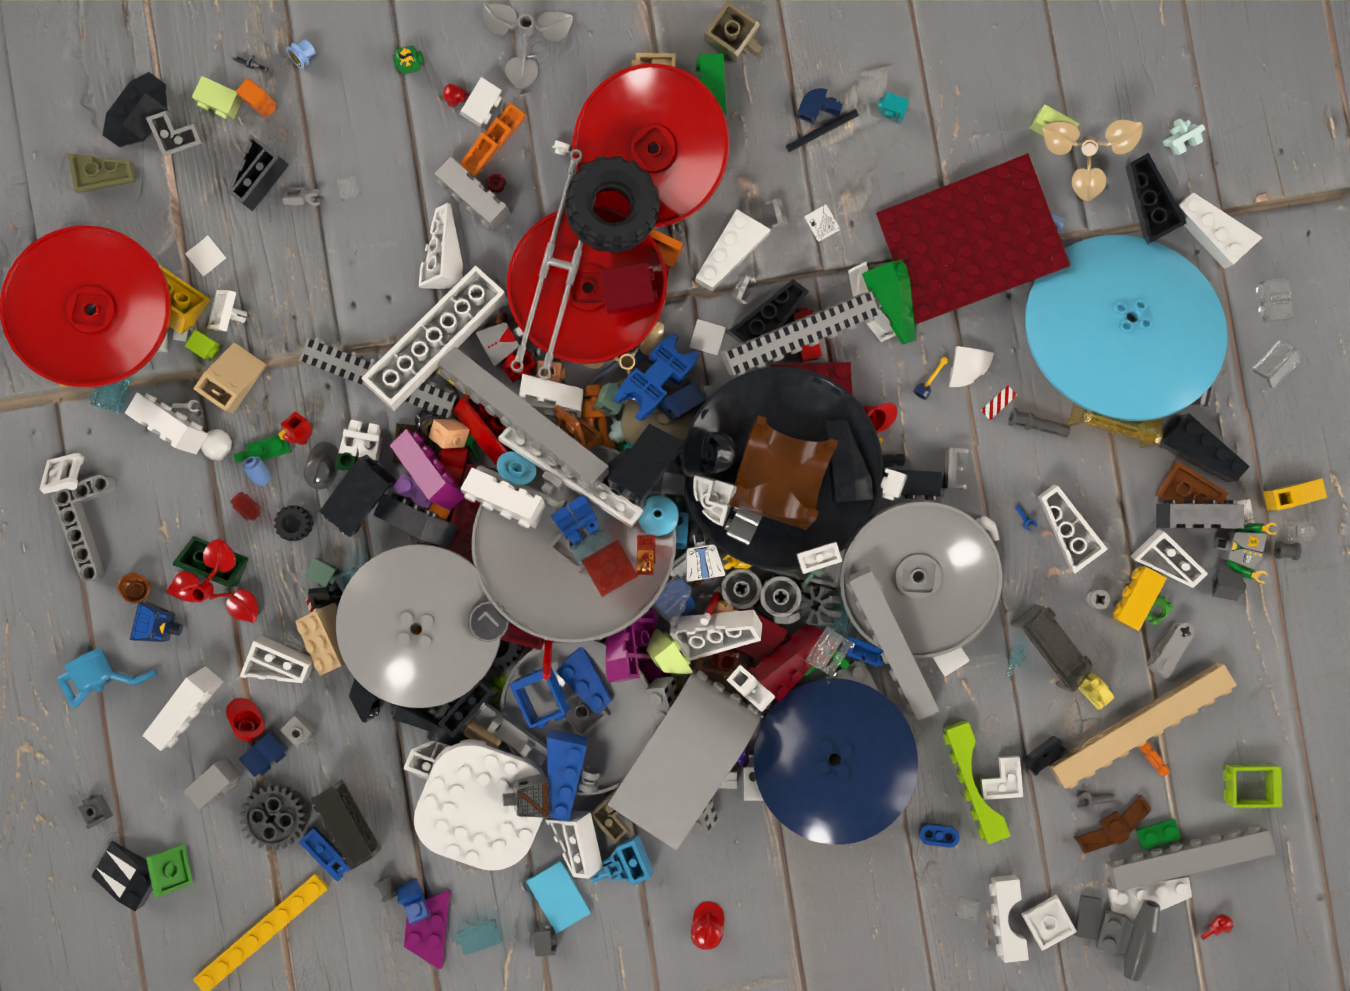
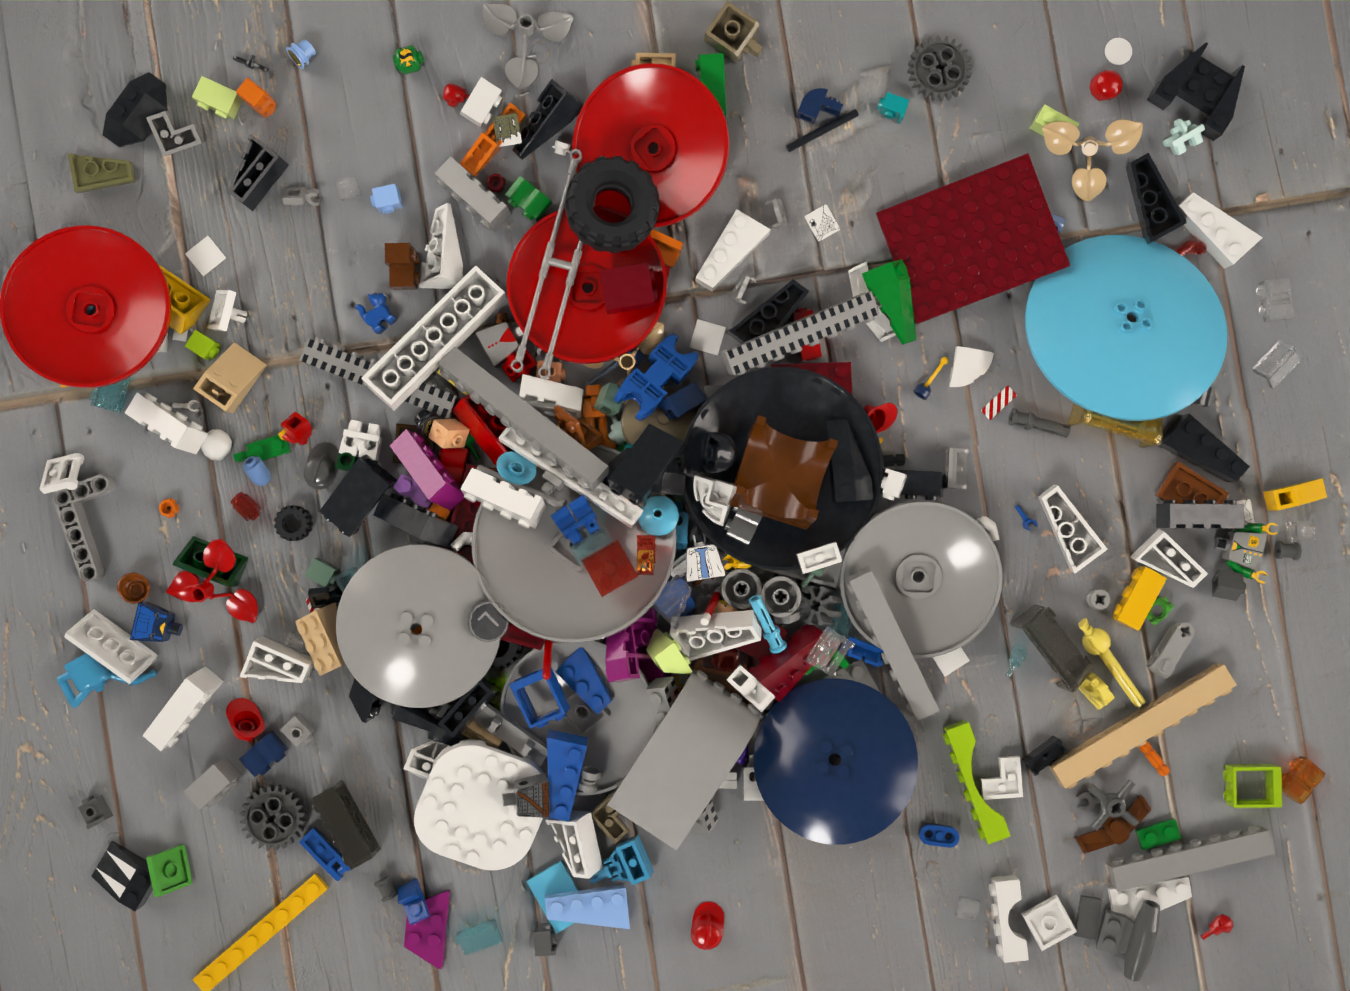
(111, 646): none -> white plate
(163, 508): none -> orange plate
(378, 314): none -> blue animal
(386, 198): none -> light blue brick
(402, 266): none -> reddish brown brick
(464, 539): none -> white arm
(507, 129): none -> sticker
(528, 198): none -> green brick
(553, 113): none -> black wedge
(592, 906): none -> light blue wedge
(771, 631): none -> medium azure pin
(956, 64): none -> dark grey gear
(1097, 642): none -> light yellow piece
(1106, 85): none -> red hair
(1115, 811): none -> dark grey bar
(1118, 51): none -> white sticker
(1191, 247): none -> clear red arm
(1203, 87): none -> black wedge
(1301, 779): none -> clear orange brick

